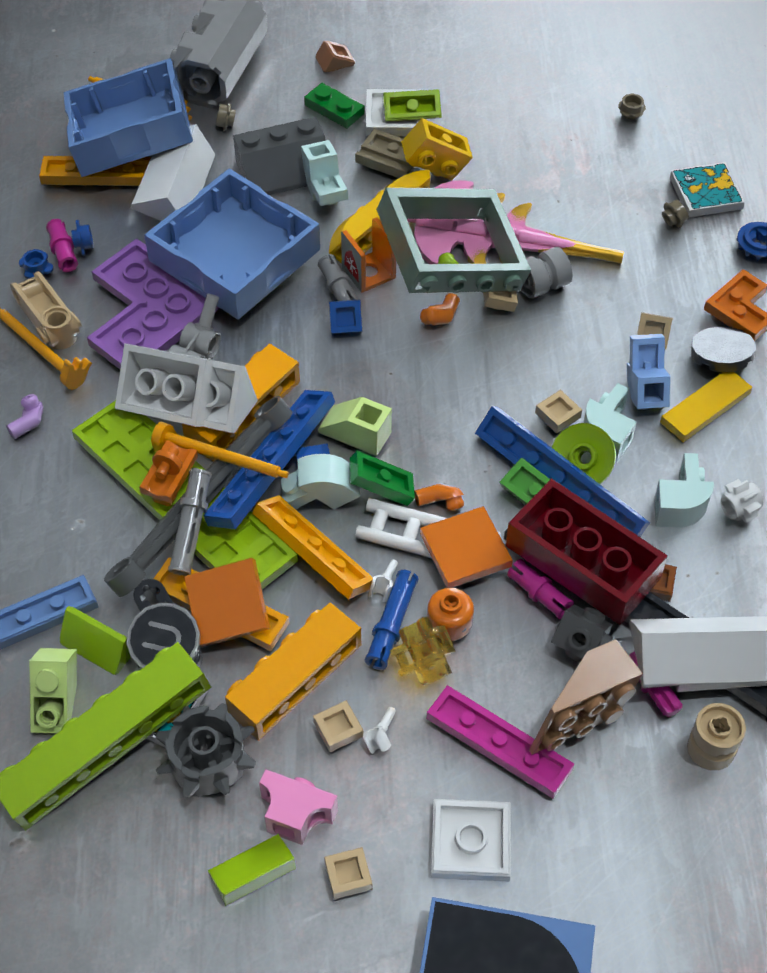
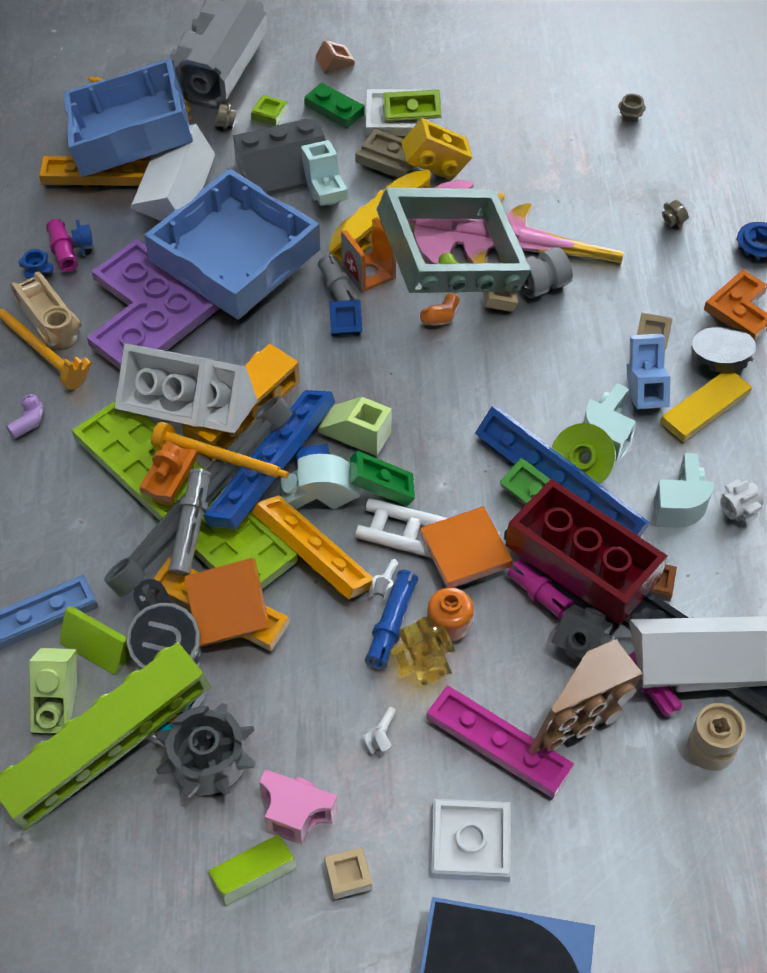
(199, 338): light grey beam -> none
(269, 110): none -> lime tile
(293, 670): light orange brick -> none
(338, 726): tan plate -> none
(438, 493): orange arm -> none
(558, 411): tan plate -> none
(707, 189): tile -> none

